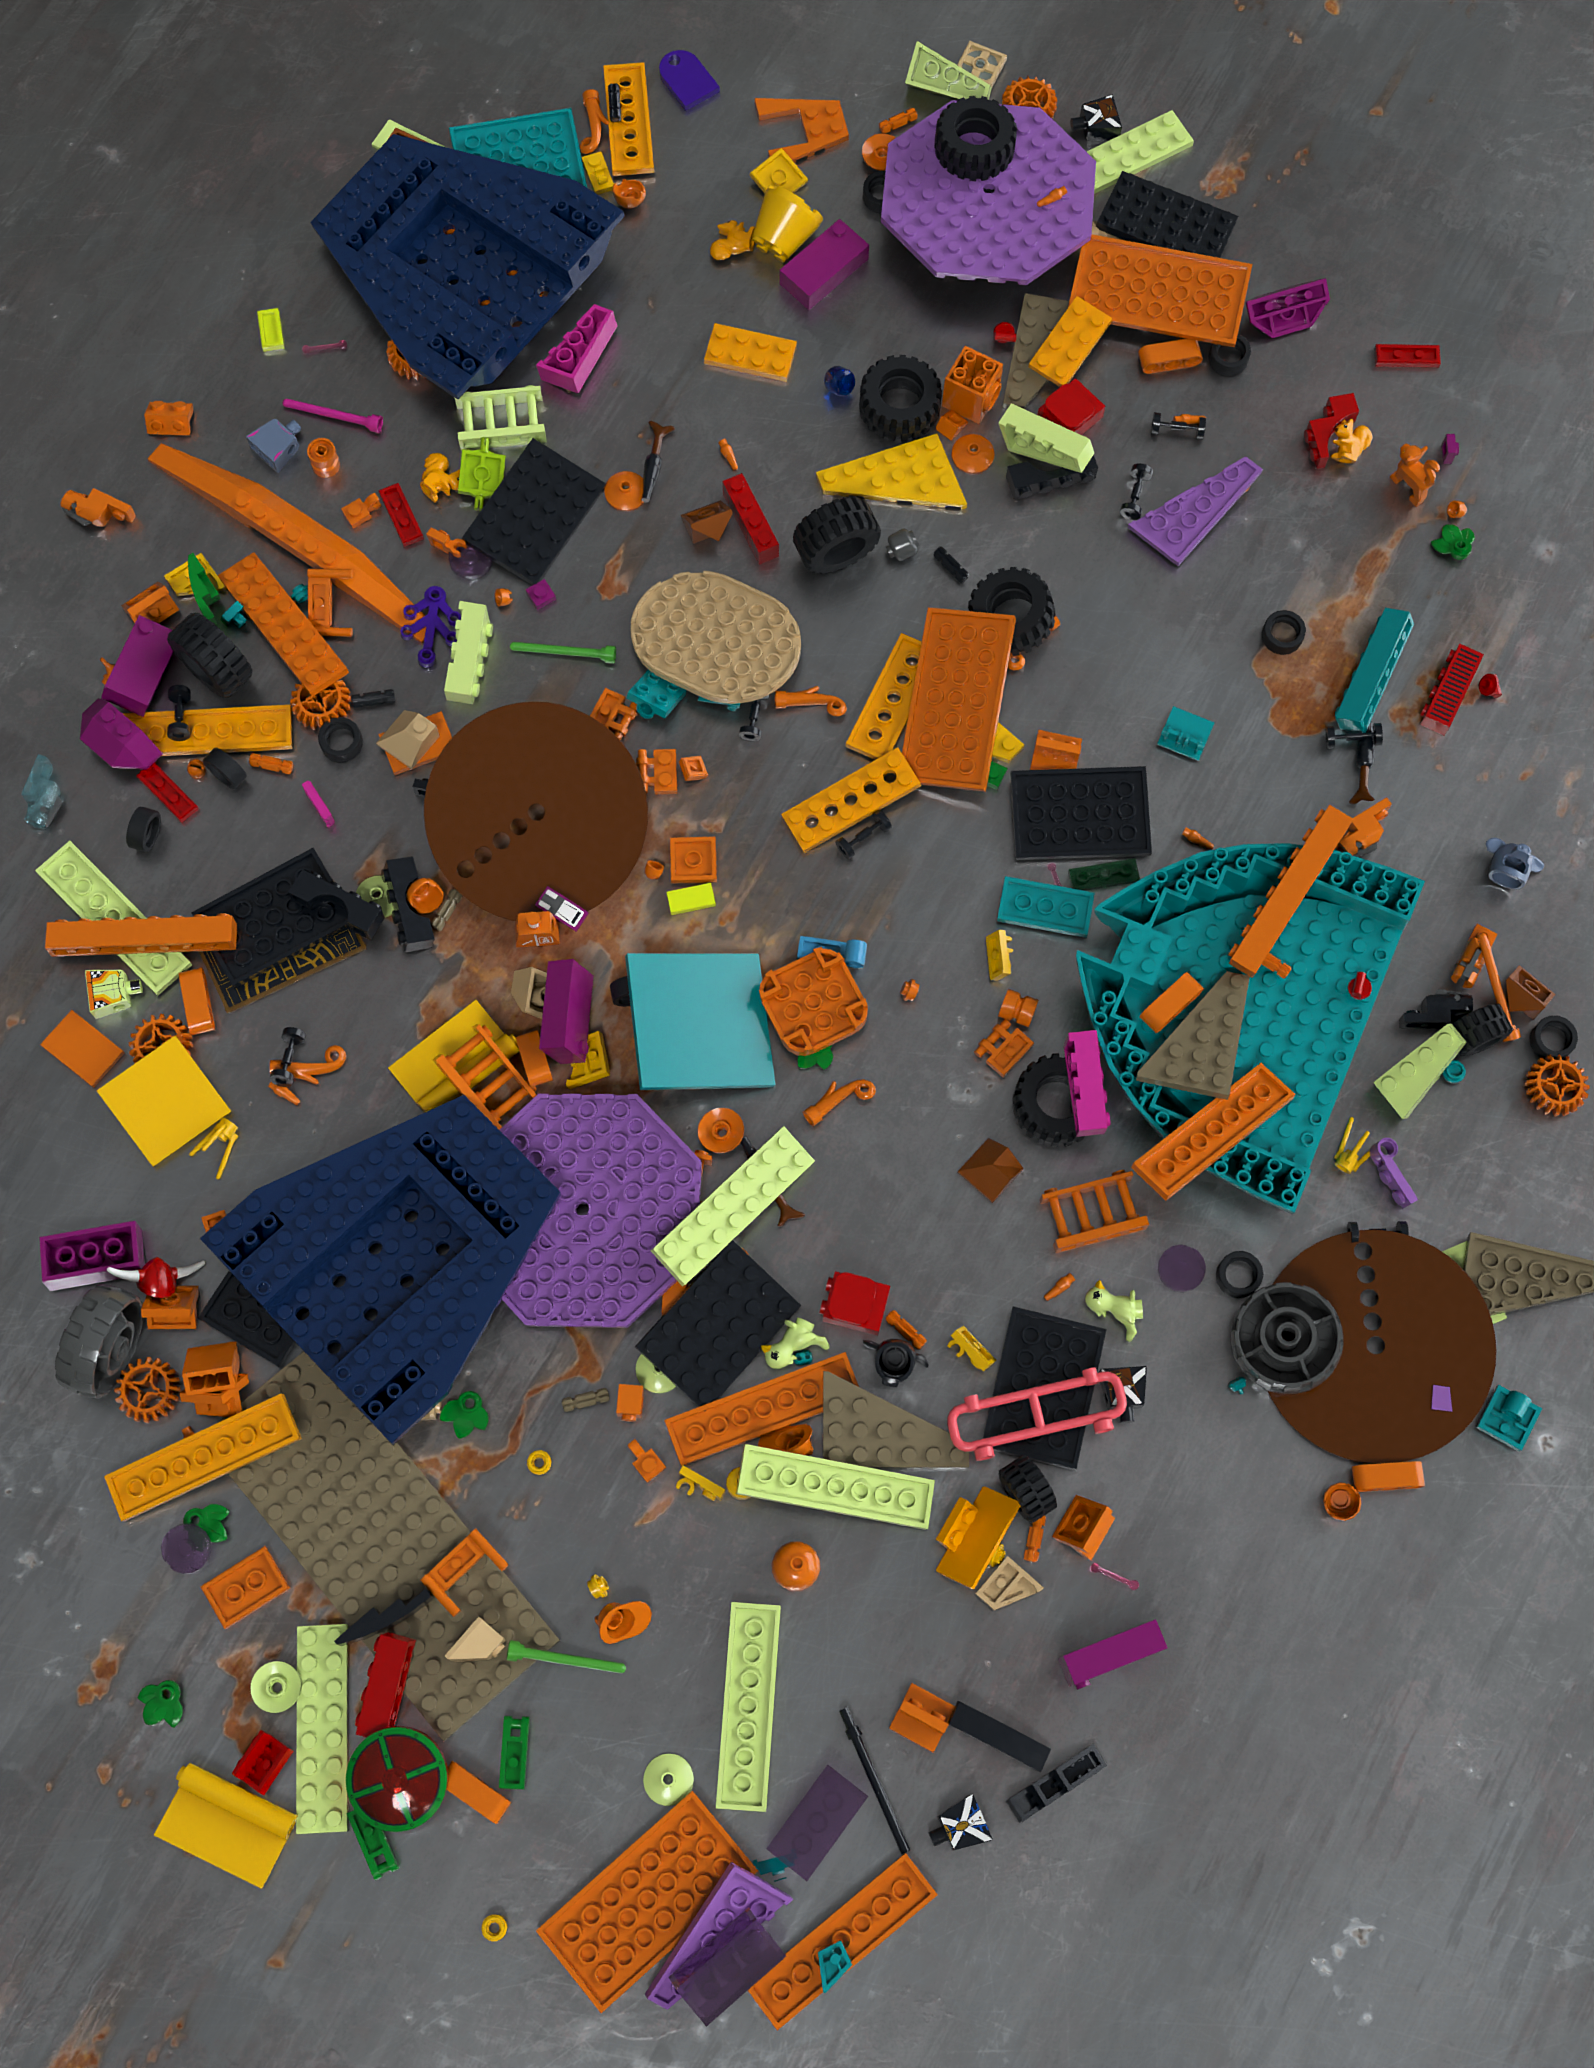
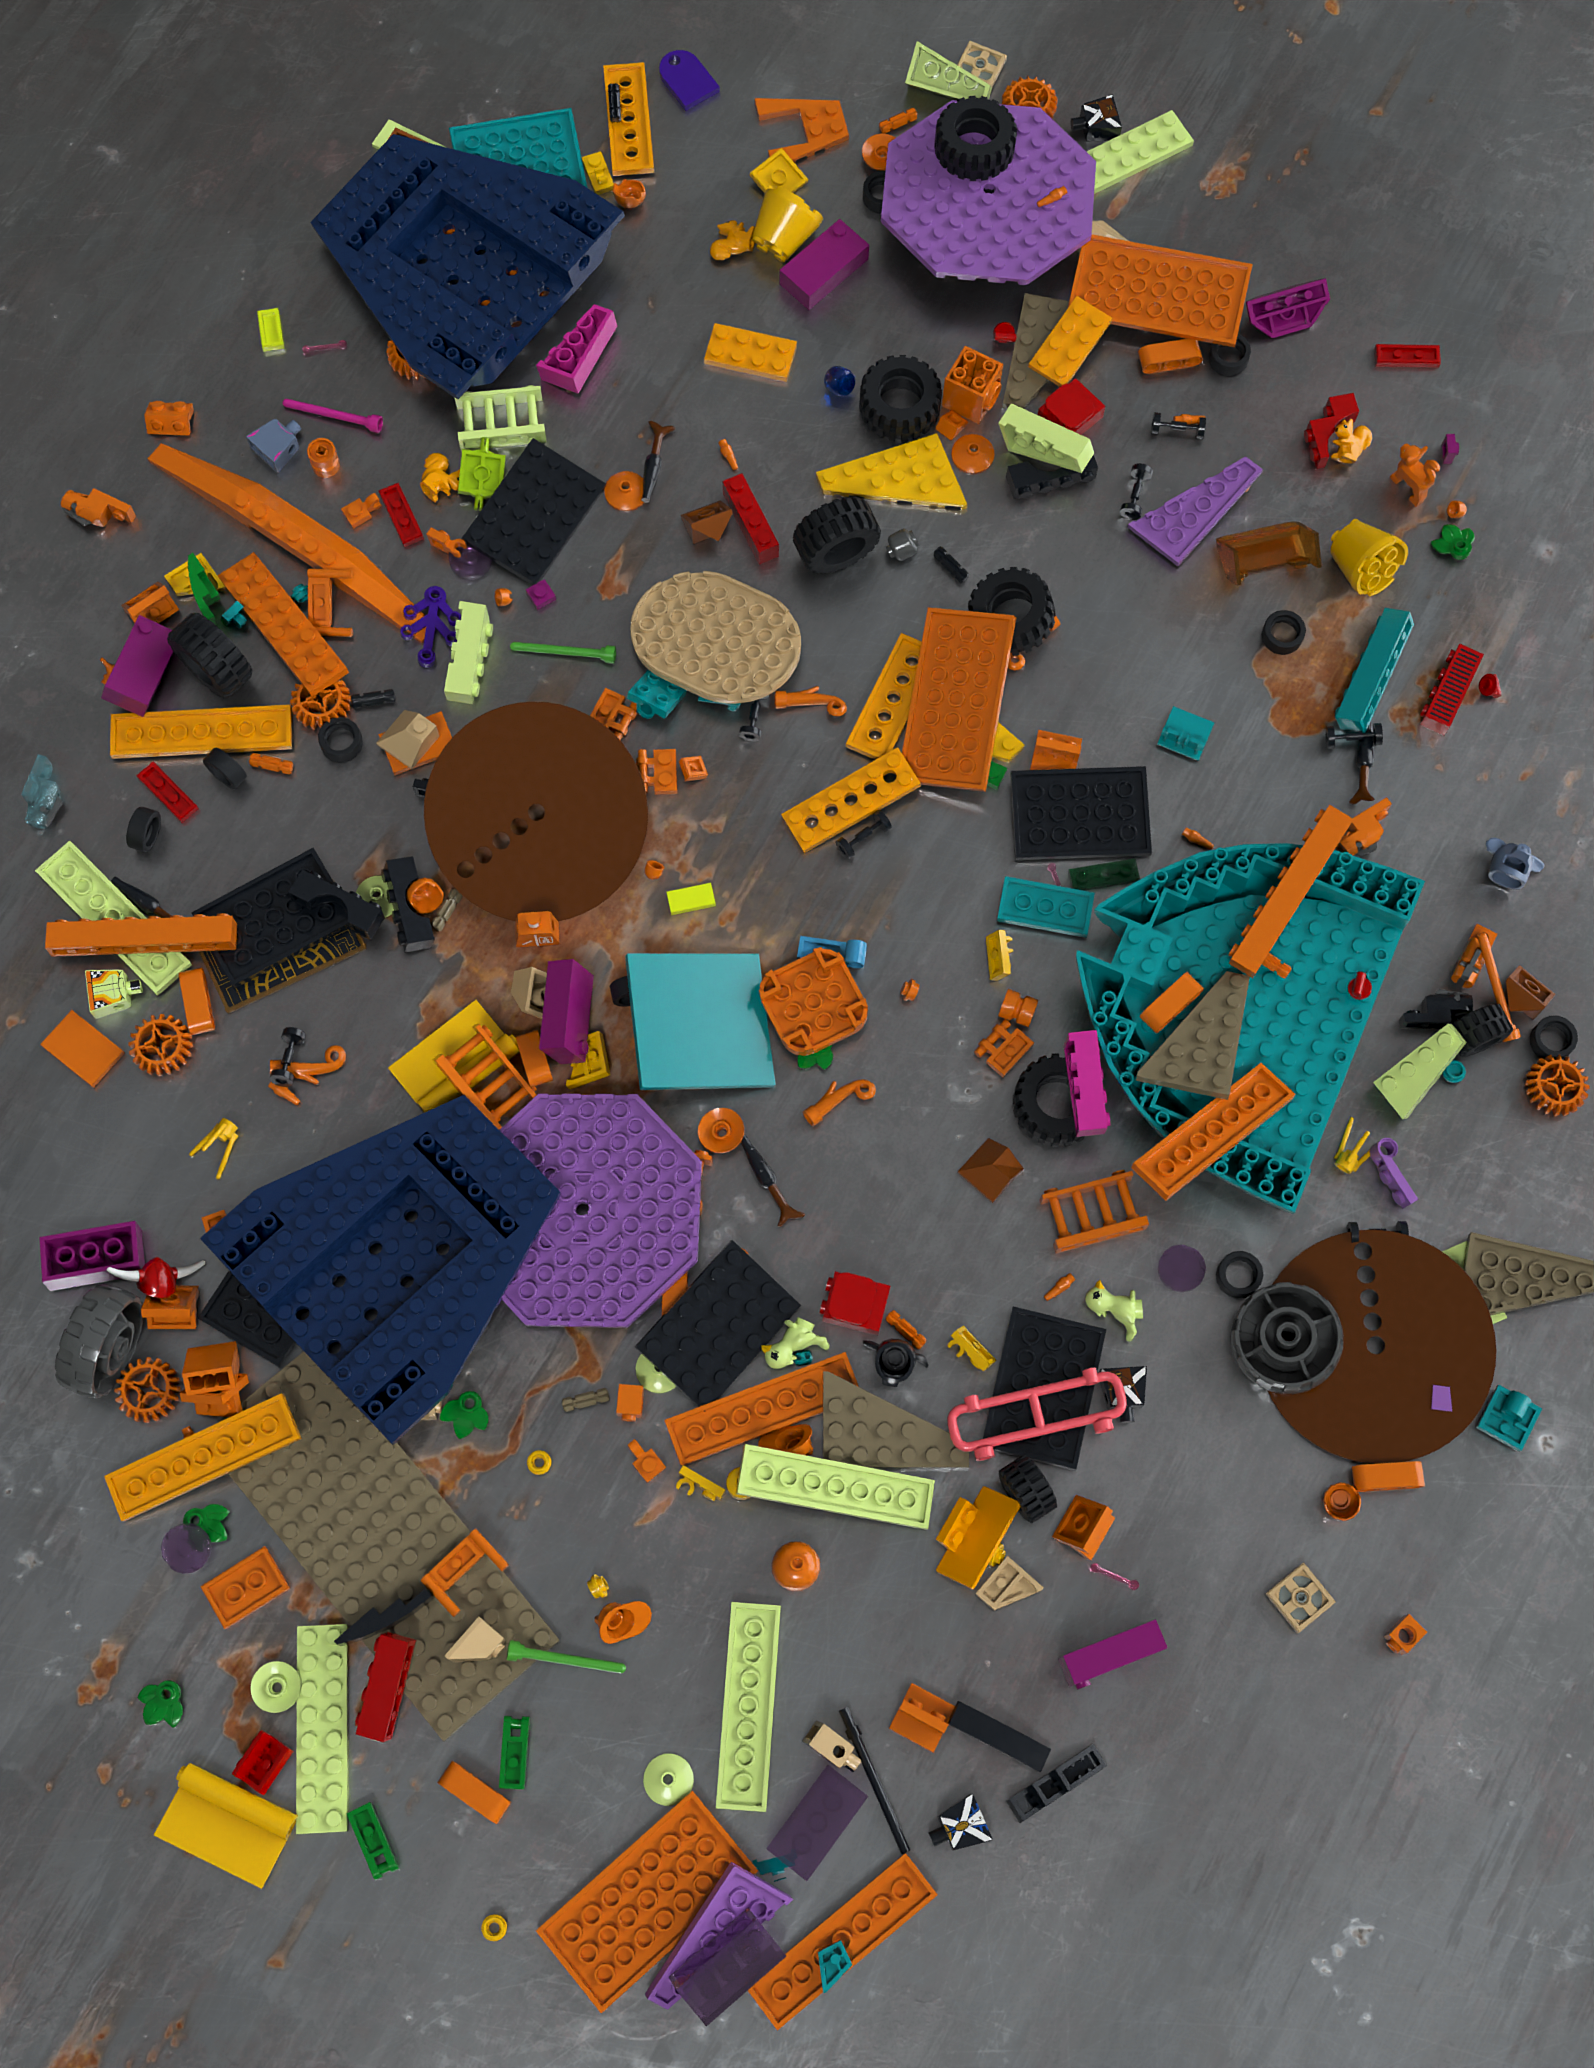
(116, 738): magenta wedge -> none
(140, 899): none -> black piece
(163, 1101): yellow tile -> none
(179, 731): black wheel -> none
(194, 772): orange hinge -> none
(318, 803): dark pink tile -> none
(397, 1778): dish -> none
(562, 909): slope -> none
(595, 115): orange plant -> none
(693, 859): orange plate -> none
(732, 1206): yellowish green plate -> none
(824, 1739): none -> tan torso
(1034, 1540): orange axle -> none
(1165, 218): black plate -> none
(1237, 1384): teal rock -> none
(1268, 547): none -> clear orange windscreen
(1300, 1598): none -> tan piece
(1367, 556): none -> yellow cone
(1413, 1629): none -> orange brick

